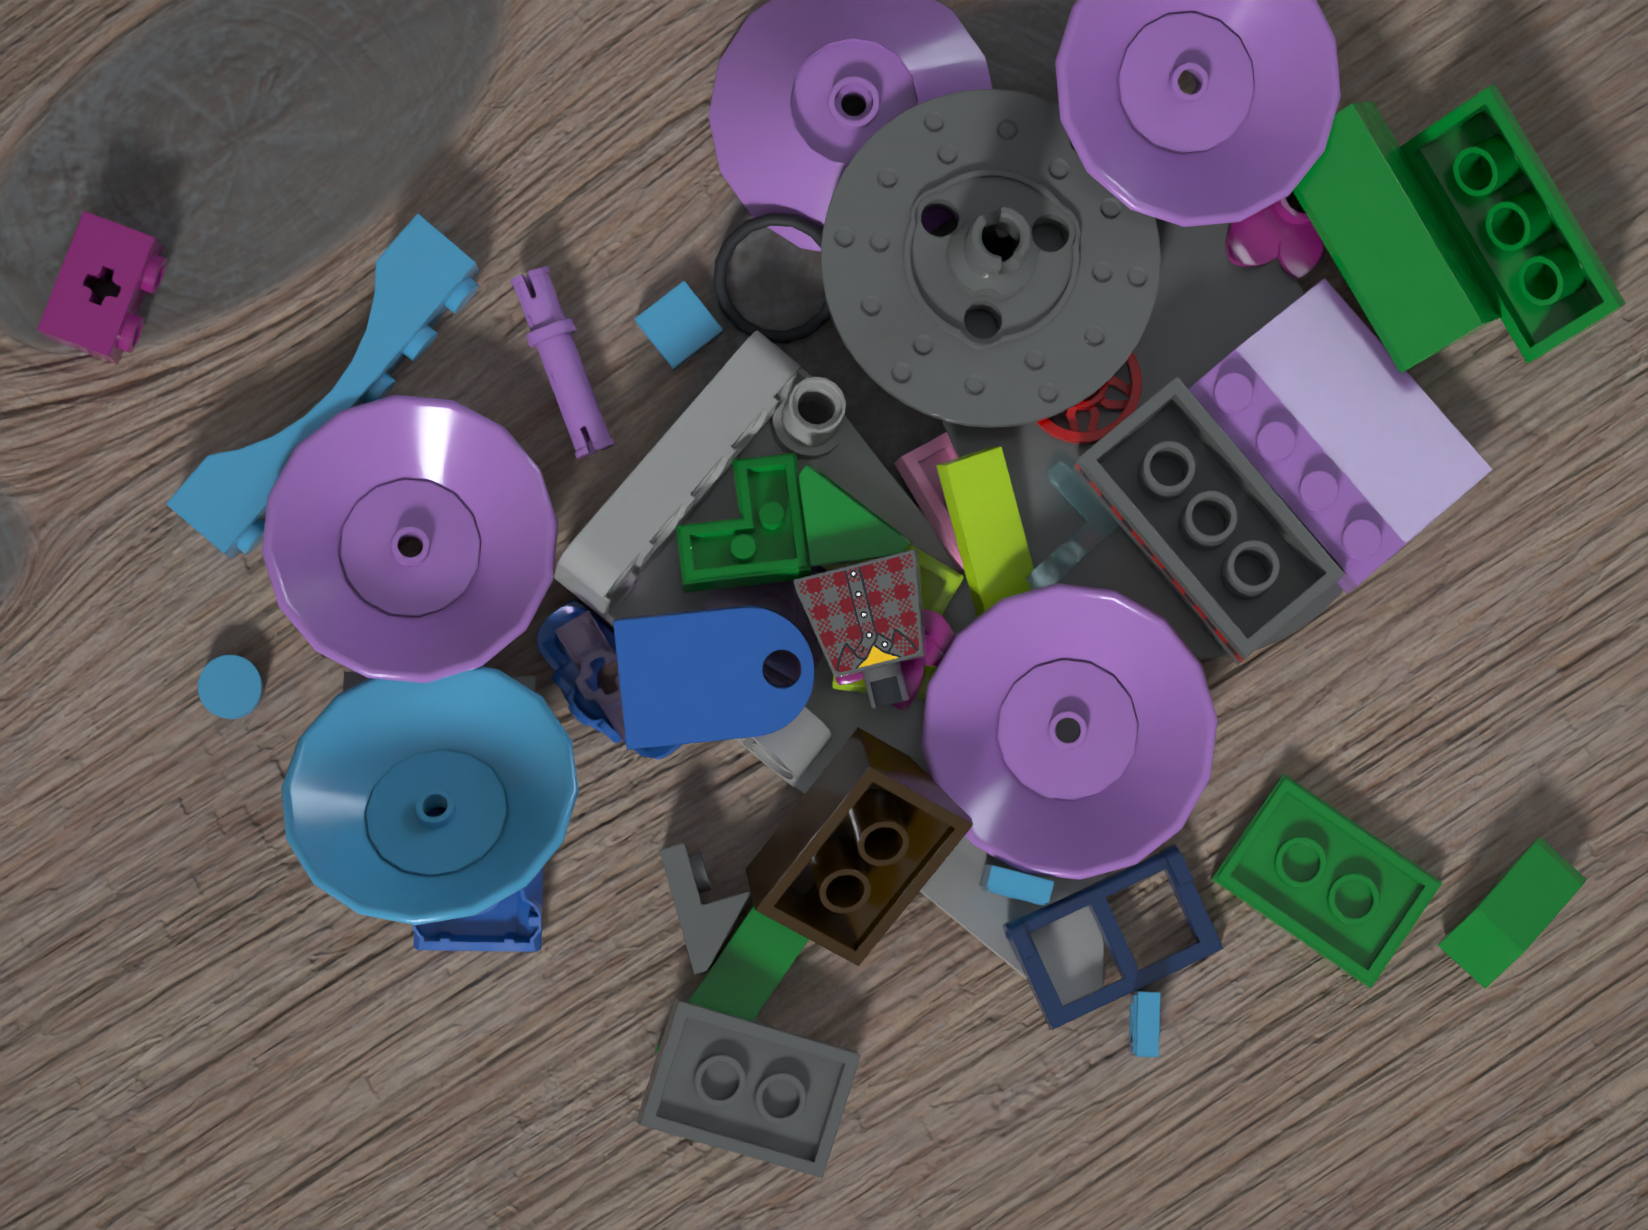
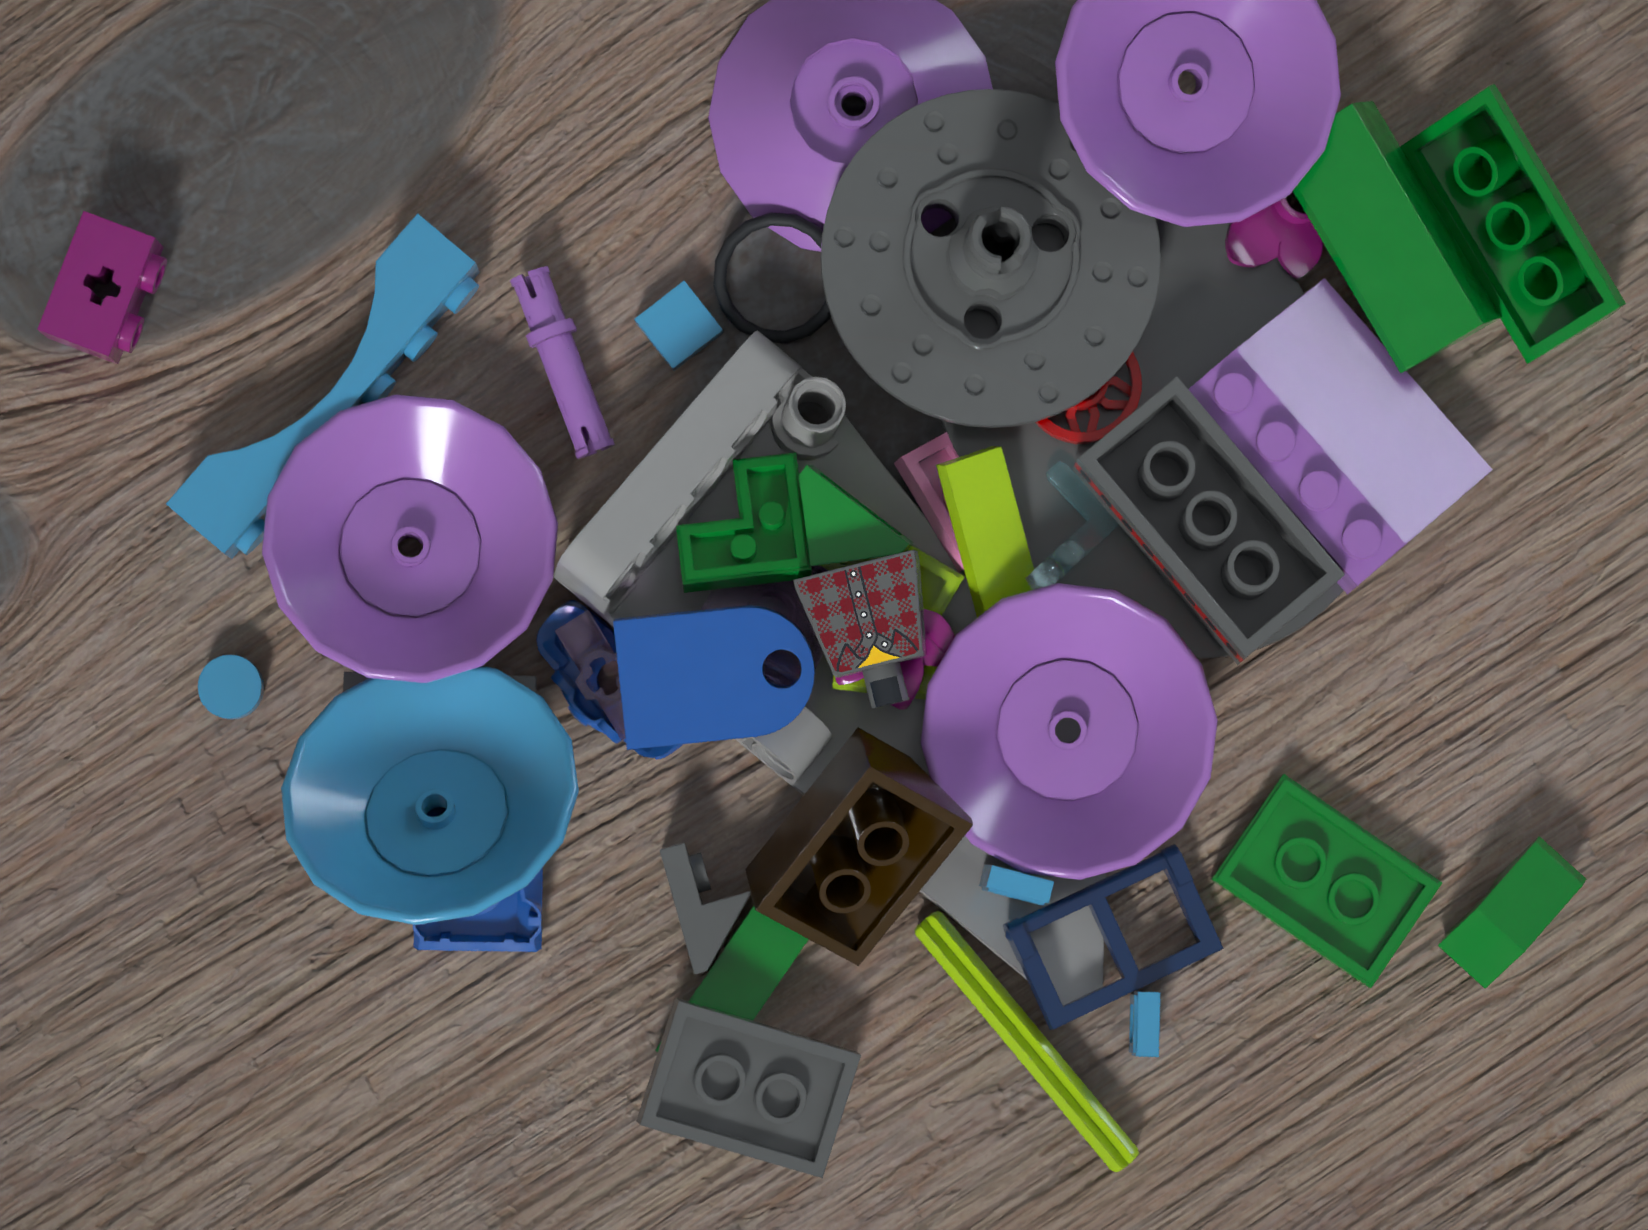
(1026, 1041): none -> lime axle

